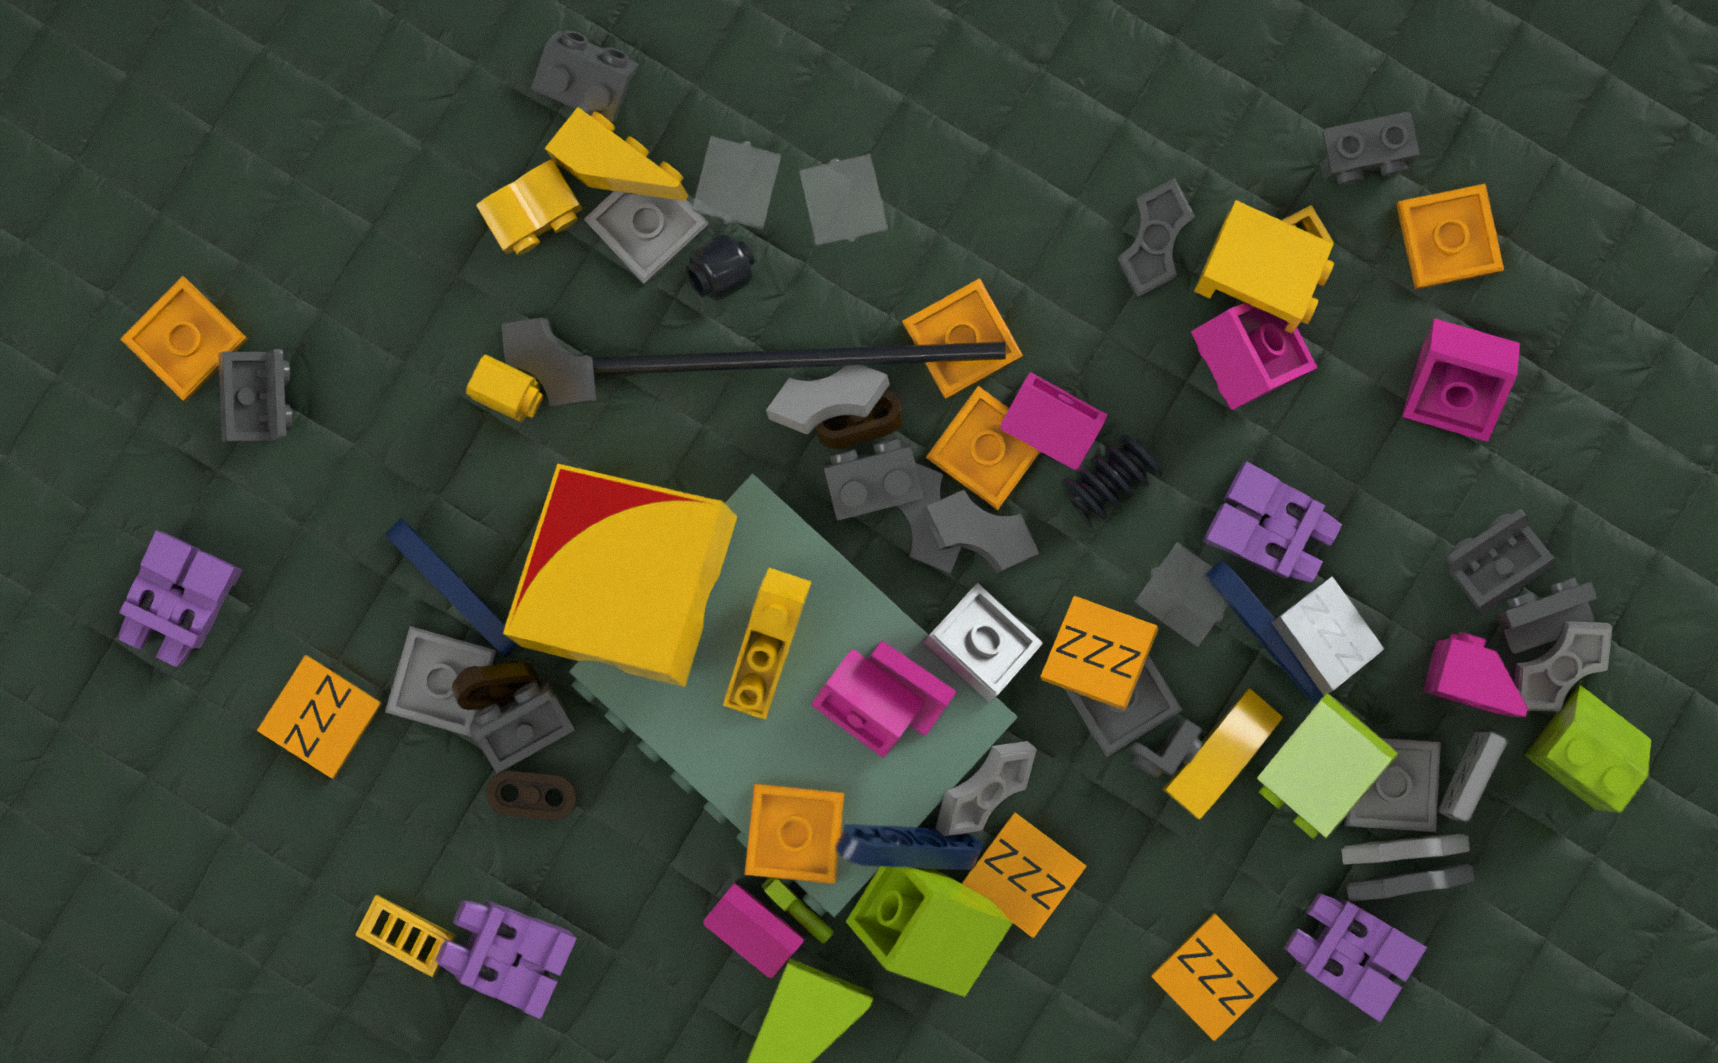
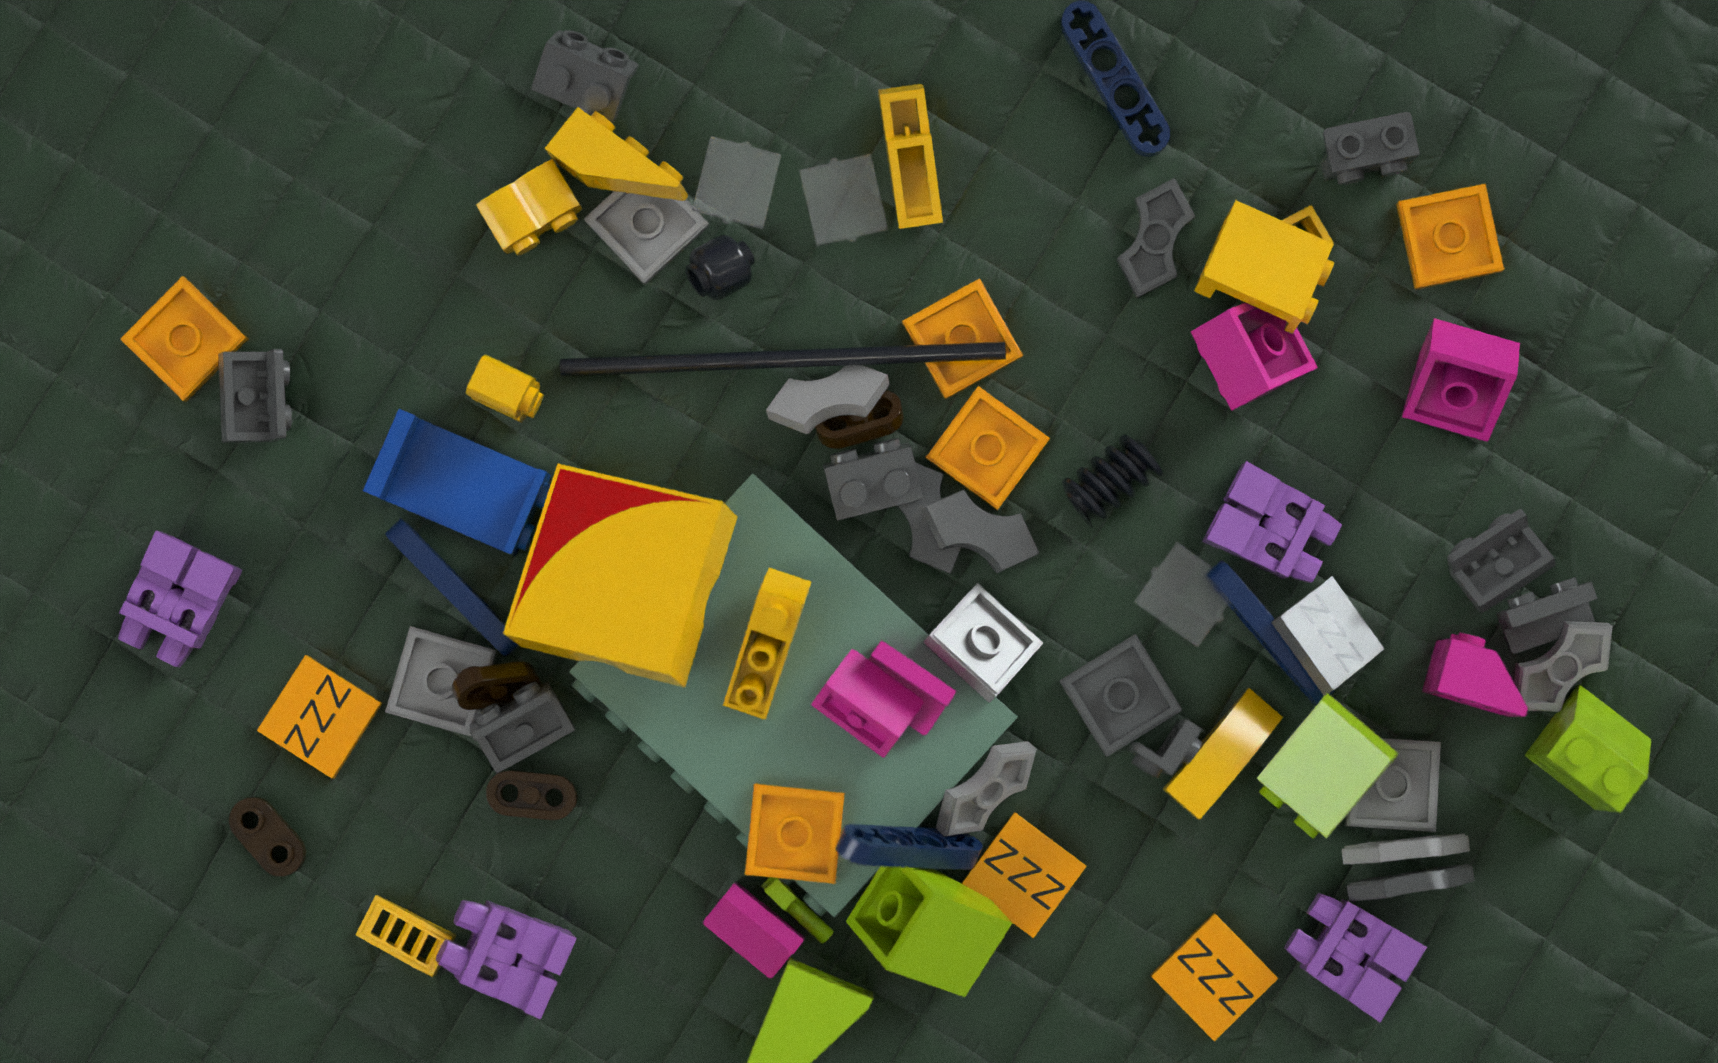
(266, 836): none -> dark brown plate
(458, 483): none -> blue panel
(563, 375): dark grey tile -> none
(910, 156): none -> yellow slope
(1053, 421): dark pink panel -> none
(1099, 653): light orange tile -> none
(1121, 75): none -> dark blue beam
(1471, 776): light grey tile -> none

